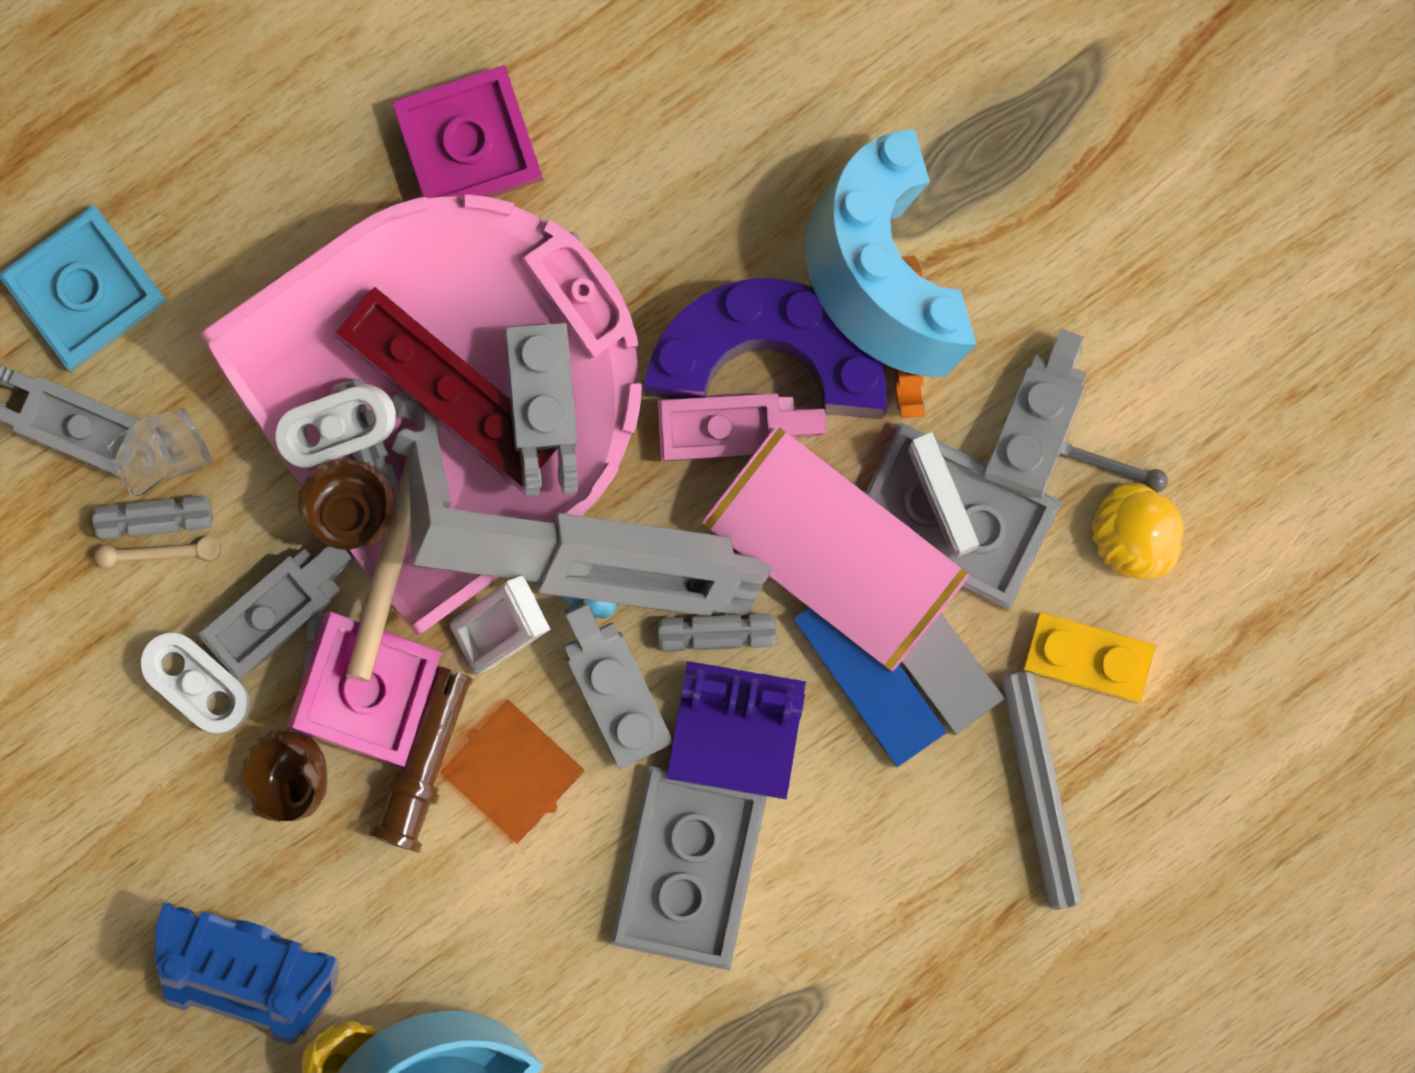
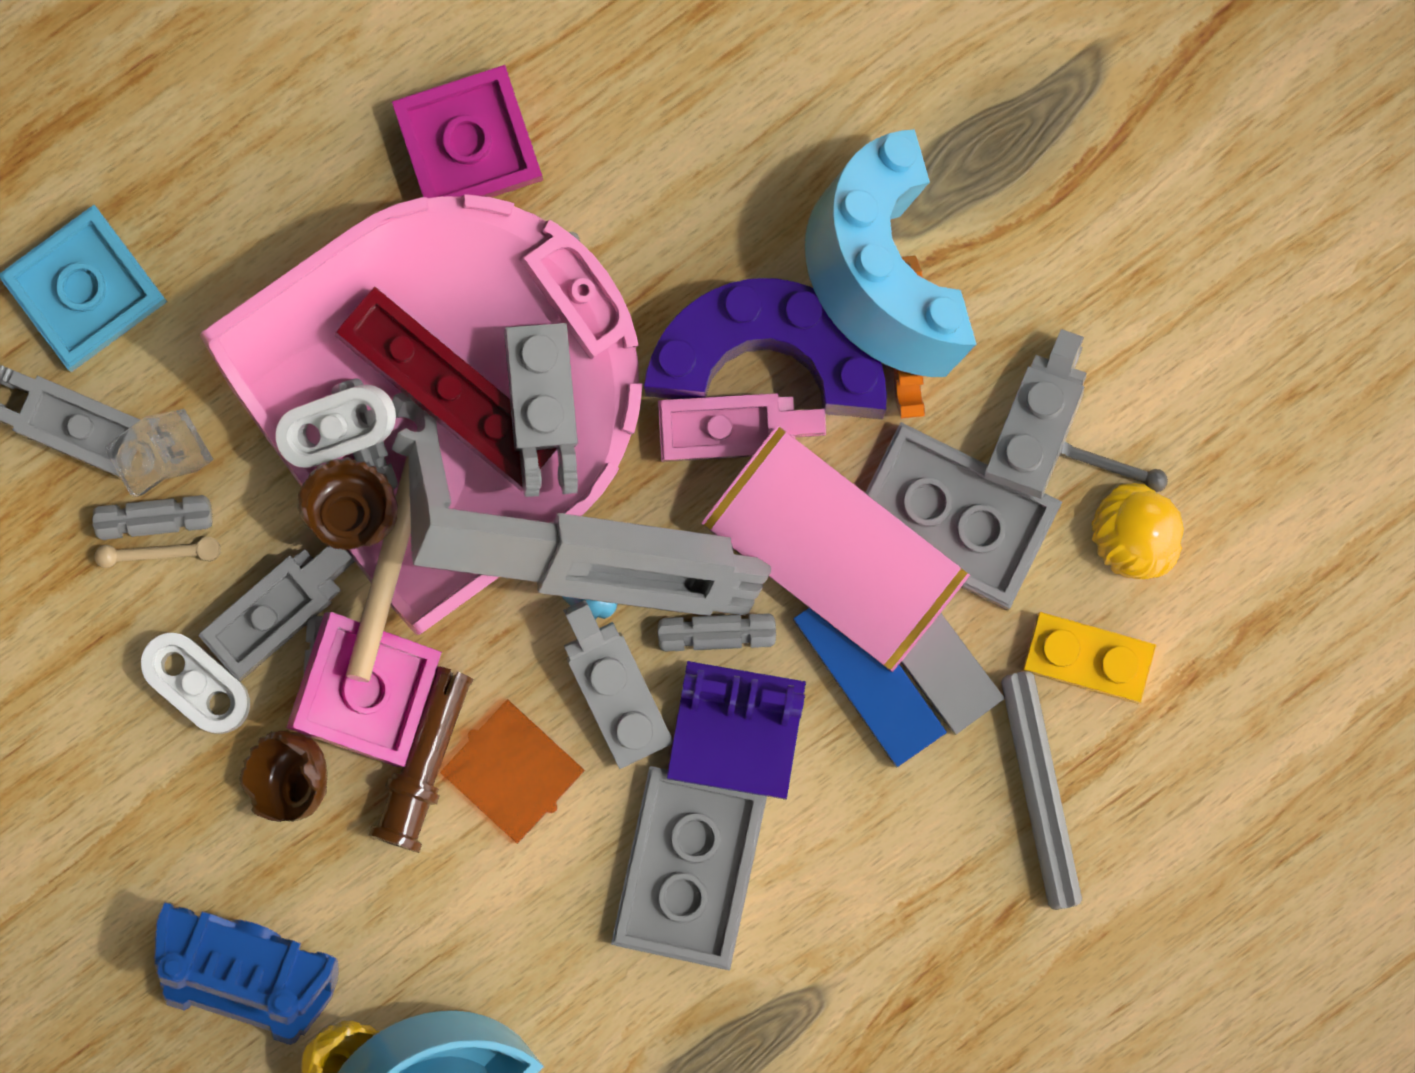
(499, 625): white tile -> none
(942, 495): white tile -> none

